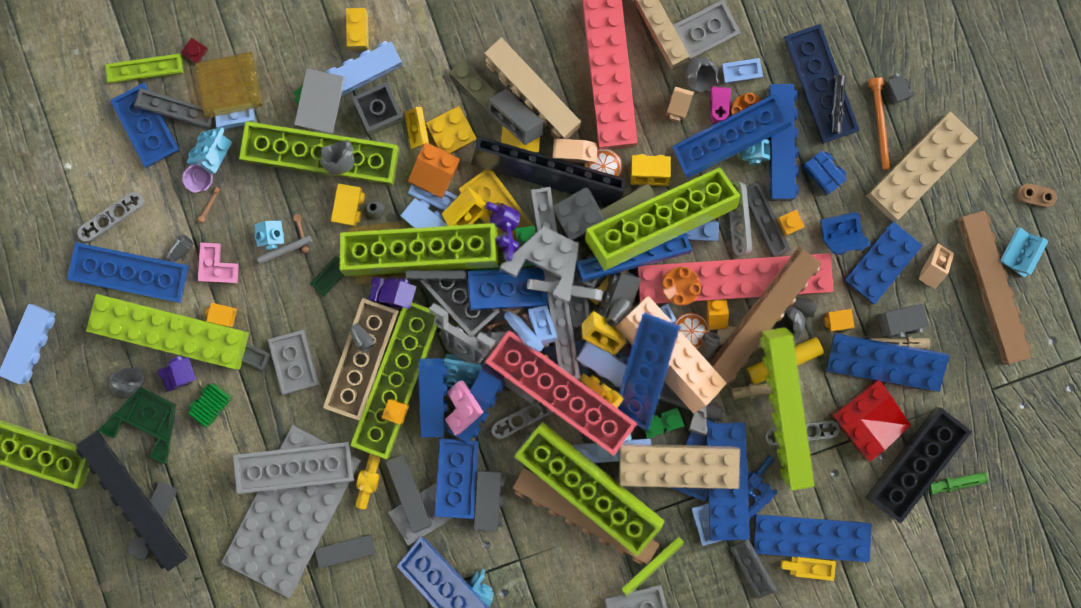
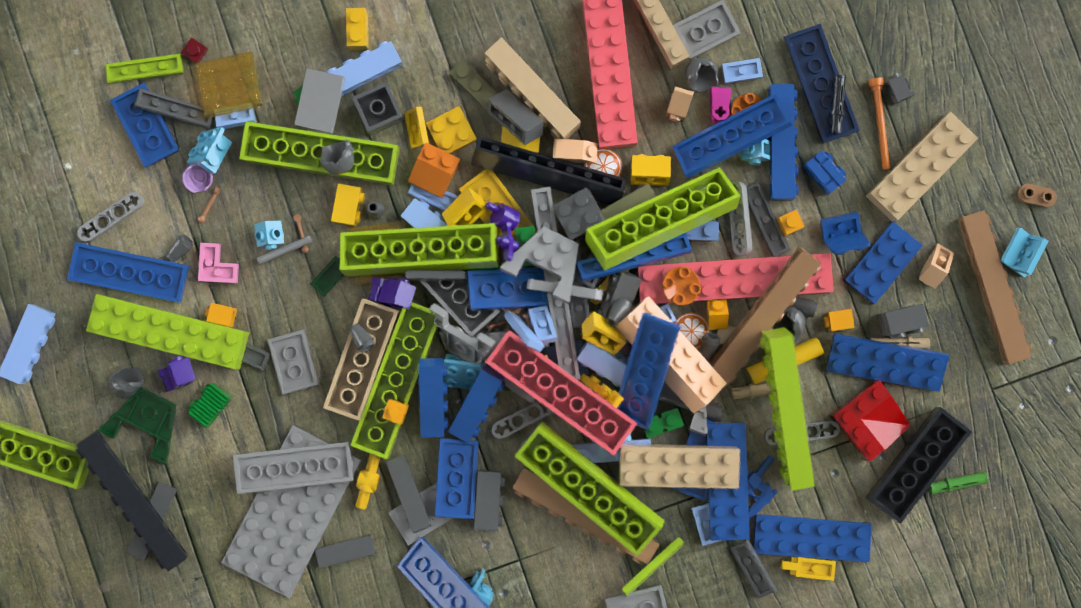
(467, 408): bright pink plate -> none

